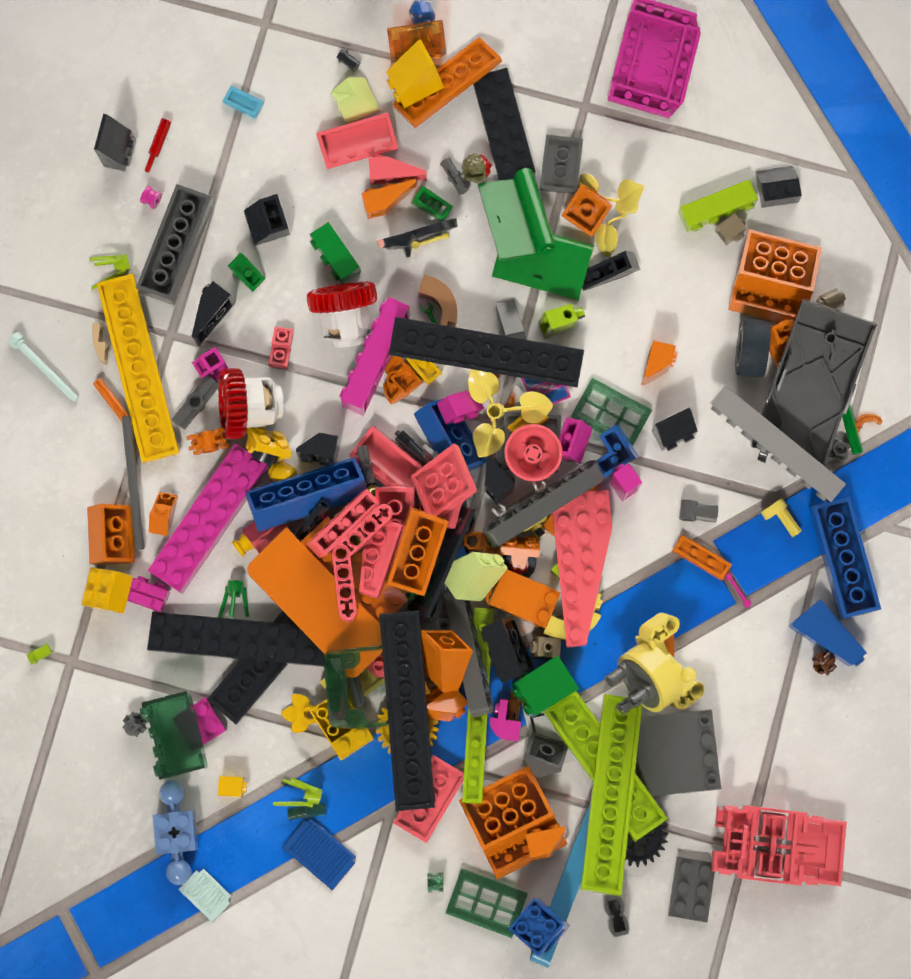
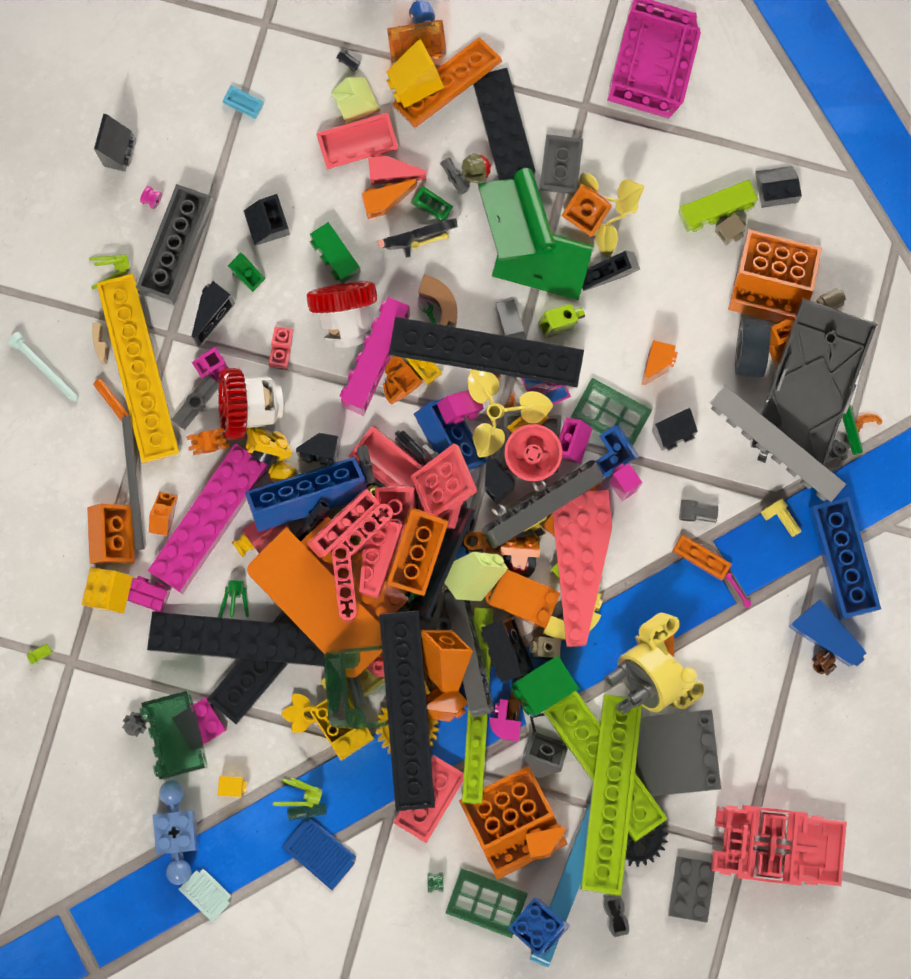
(157, 142): red axle -> none

